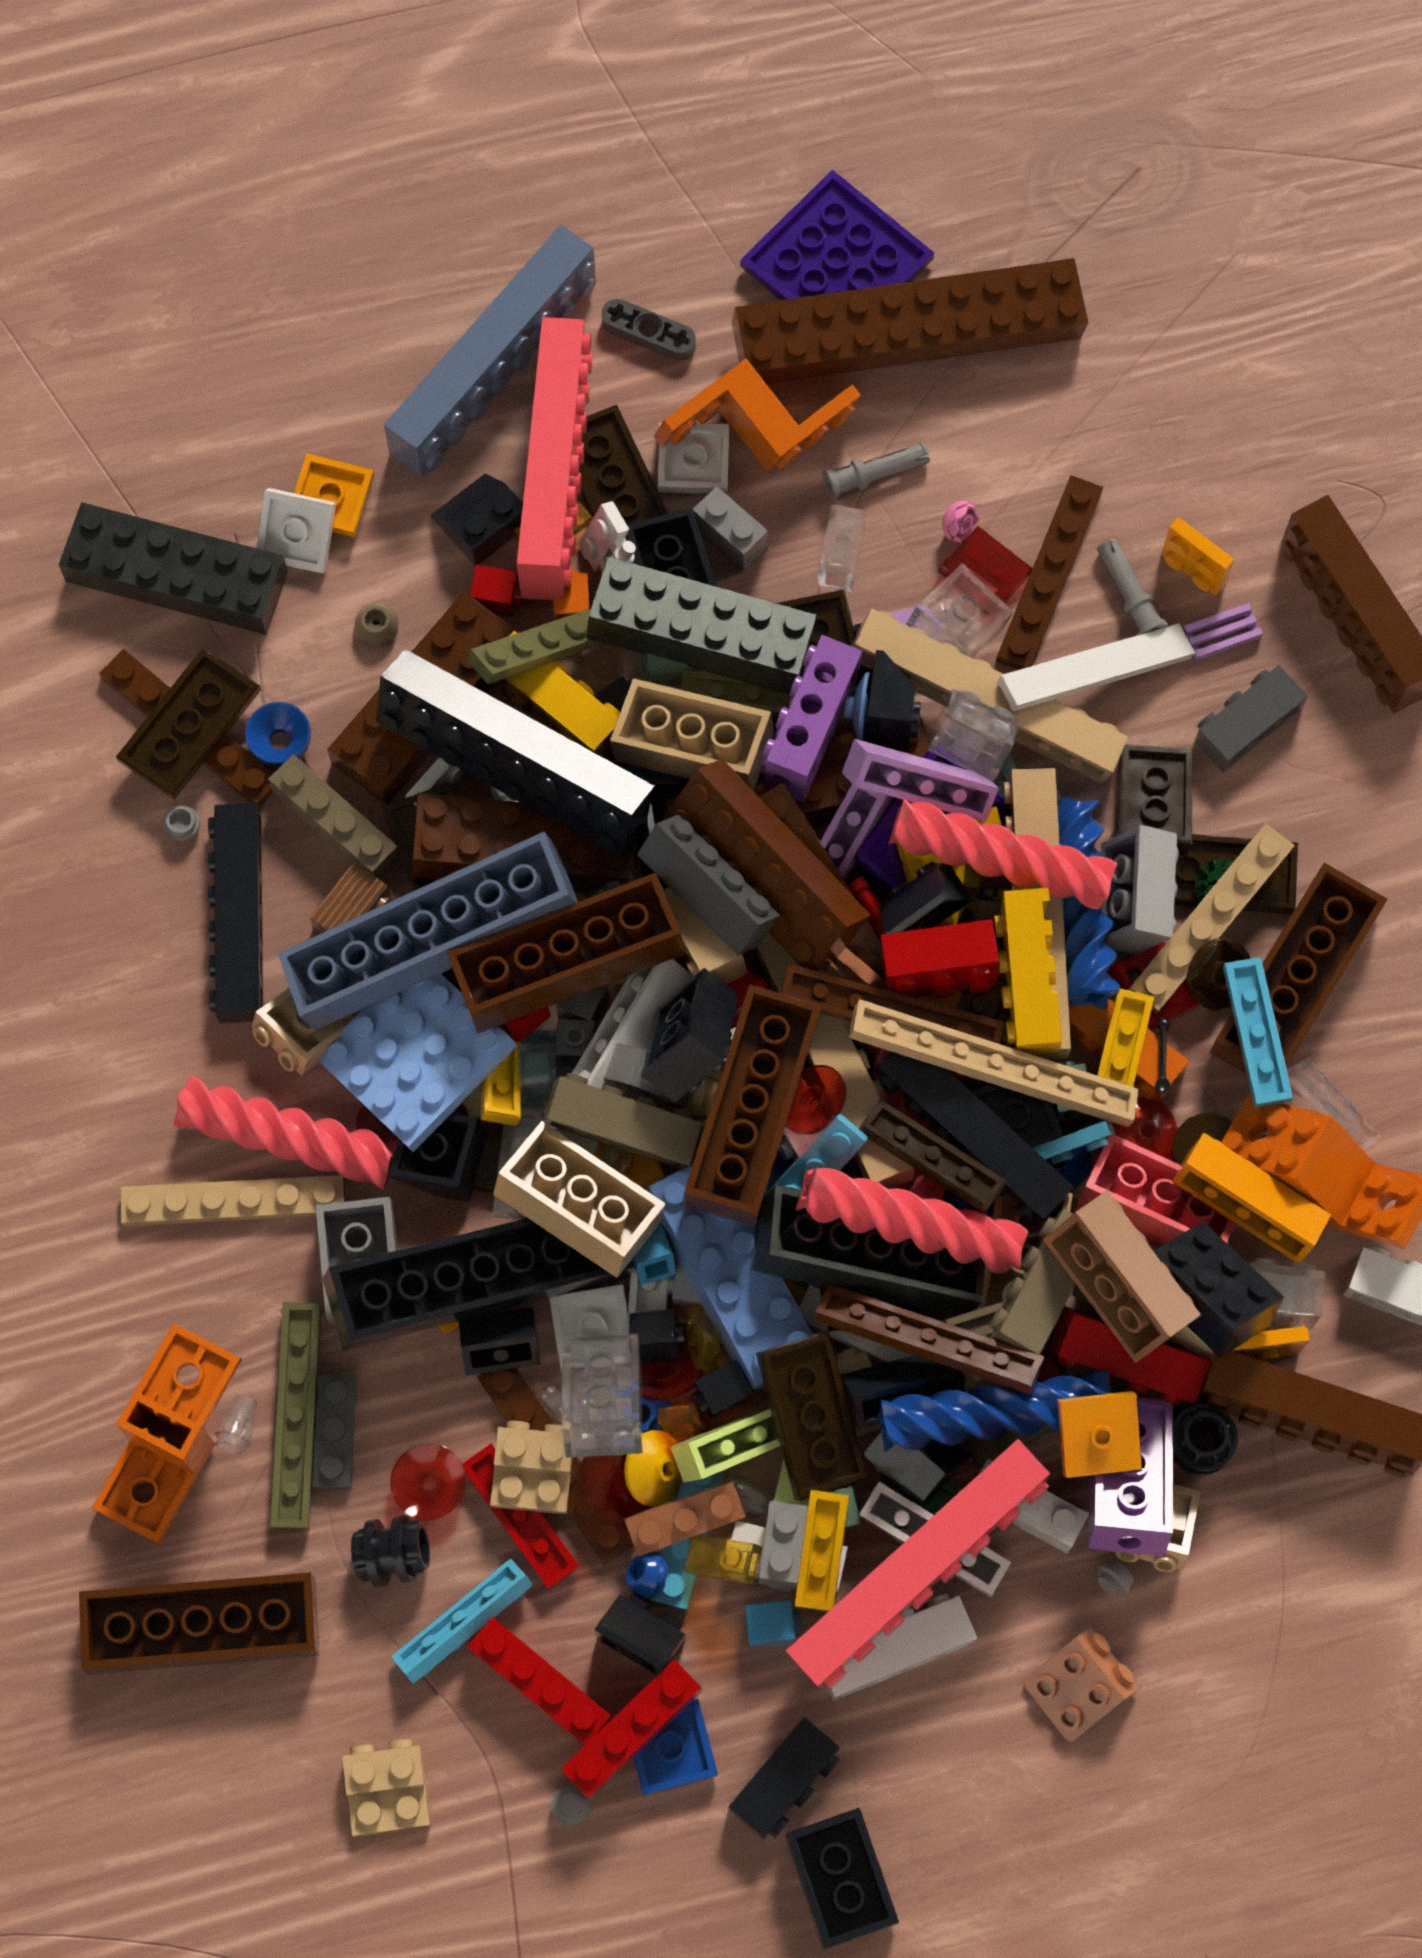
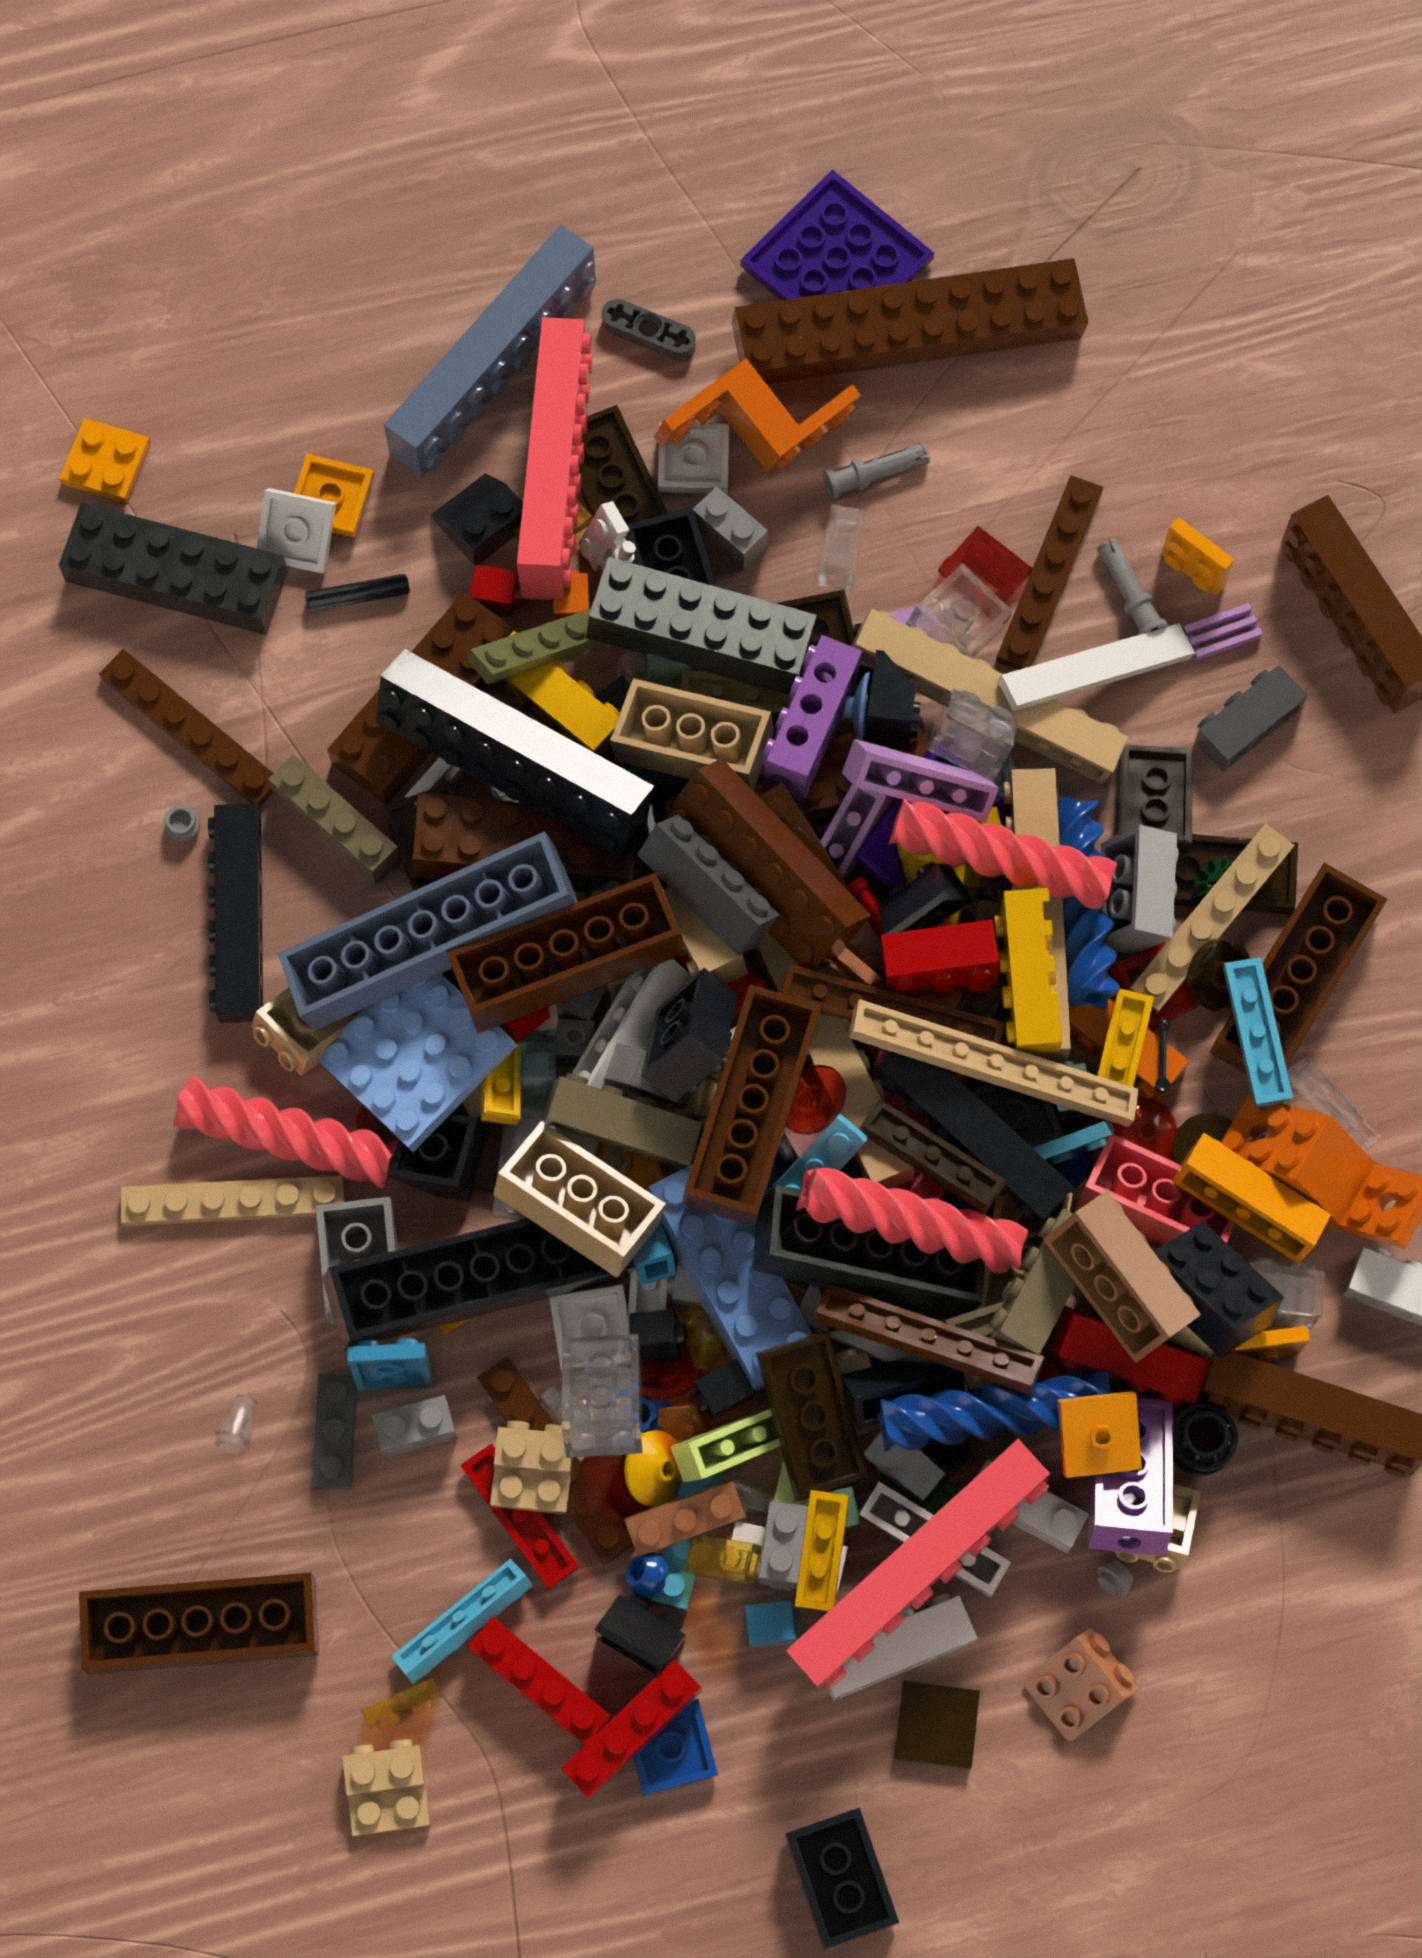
(105, 460): none -> light orange plate
(166, 1433): orange bracket -> none
(188, 723): dark brown tile -> none
(277, 718): blue piece -> none
(296, 1416): olive plate -> none
(350, 897): medium nougat brick -> none
(357, 592): none -> black axle
(378, 634): dark tan plate -> none
(387, 1712): none -> clear yellow plate
(389, 1551): black piece -> none
(390, 1366): none -> dark azure plate
(413, 1469): clear red dish -> none
(414, 1426): none -> light grey brick
(499, 1341): black brick -> none
(570, 1806): light grey plate -> none
(785, 1780): black brick -> none
(937, 1725): none -> dark brown tile
(959, 520): bright pink plate -> none

